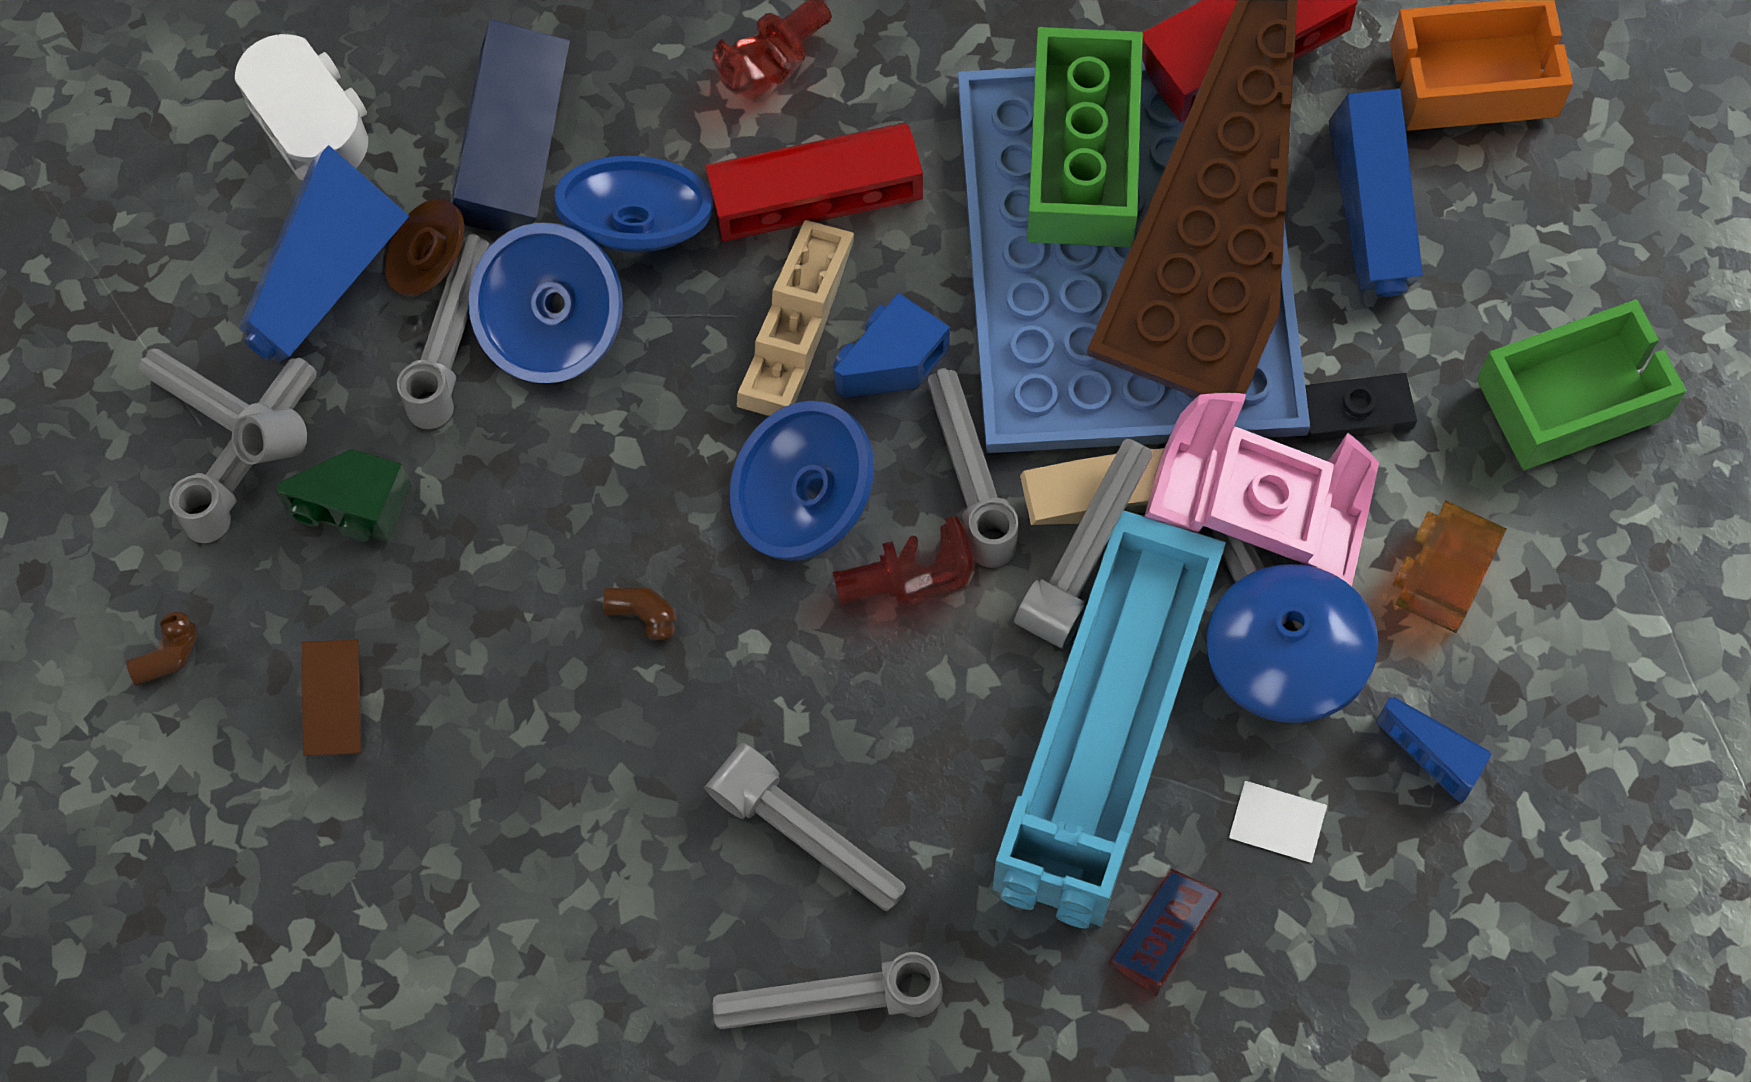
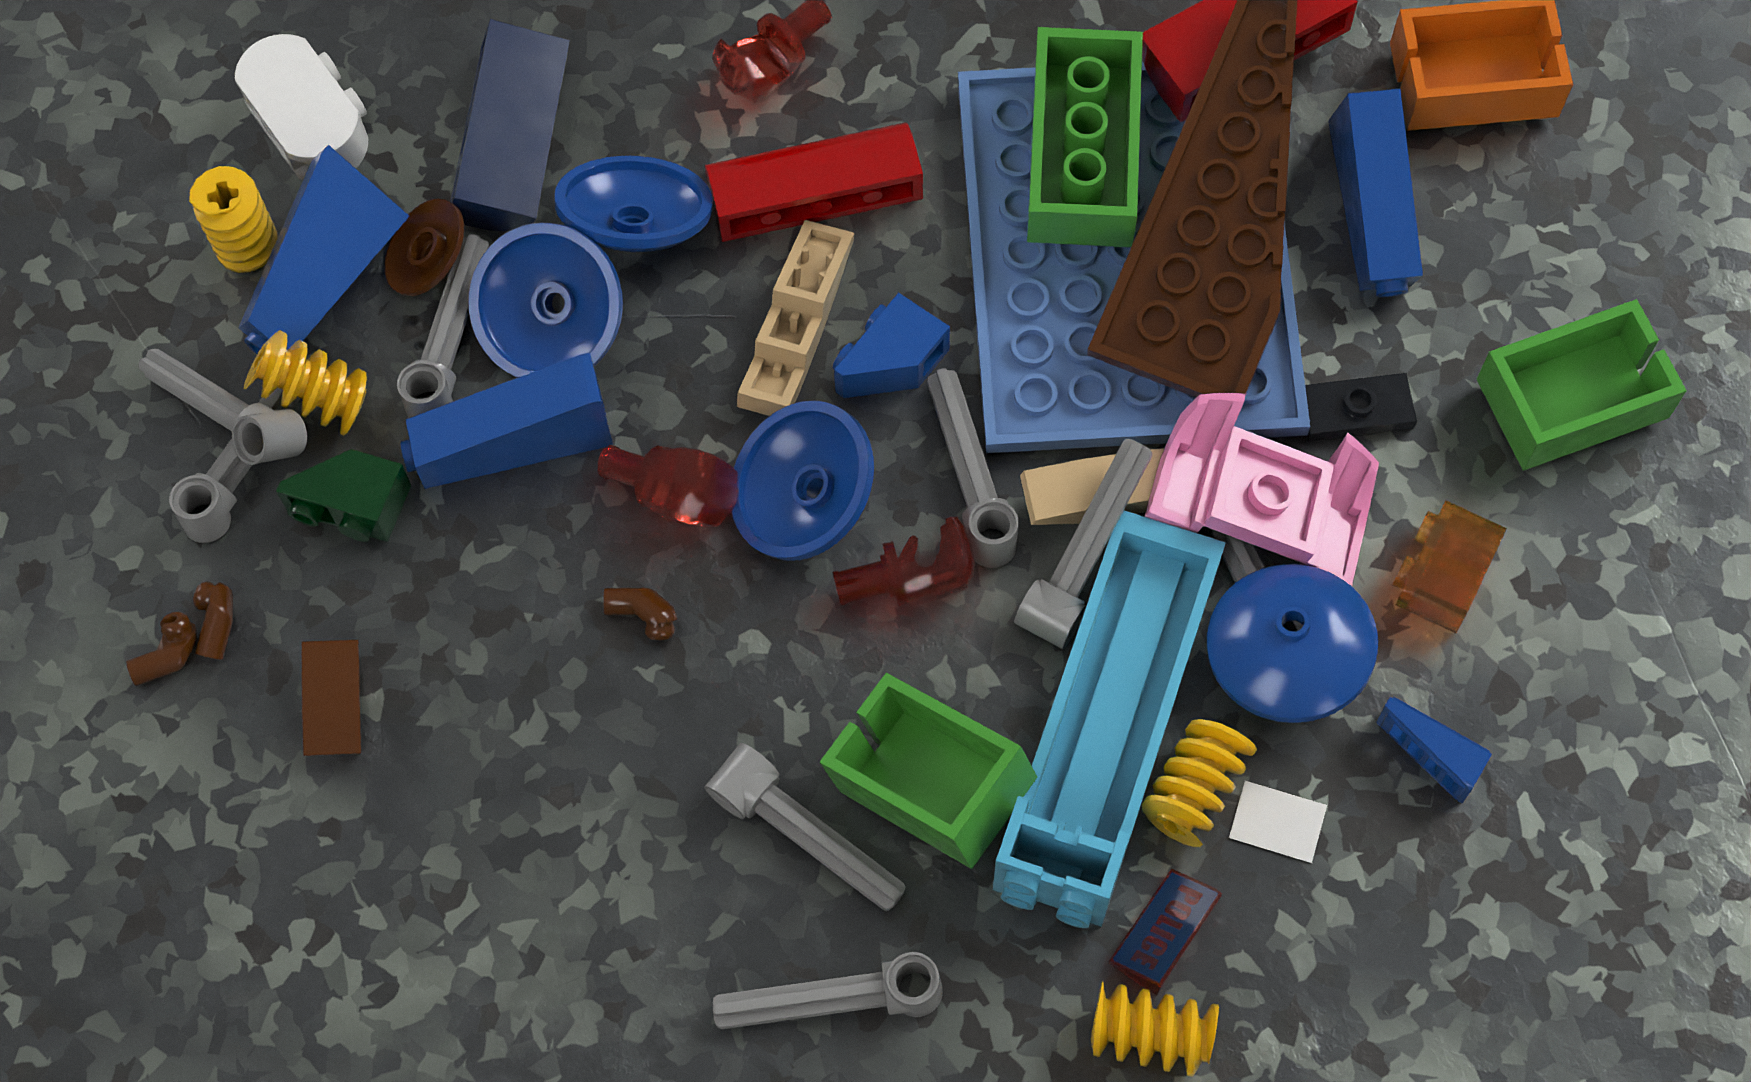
(218, 619): none -> reddish brown arm
(233, 218): none -> yellow piece
(309, 380): none -> yellow piece
(510, 425): none -> blue slope
(675, 482): none -> clear red piece
(931, 771): none -> bright green piece
(1154, 1029): none -> yellow piece
(1193, 779): none -> yellow piece

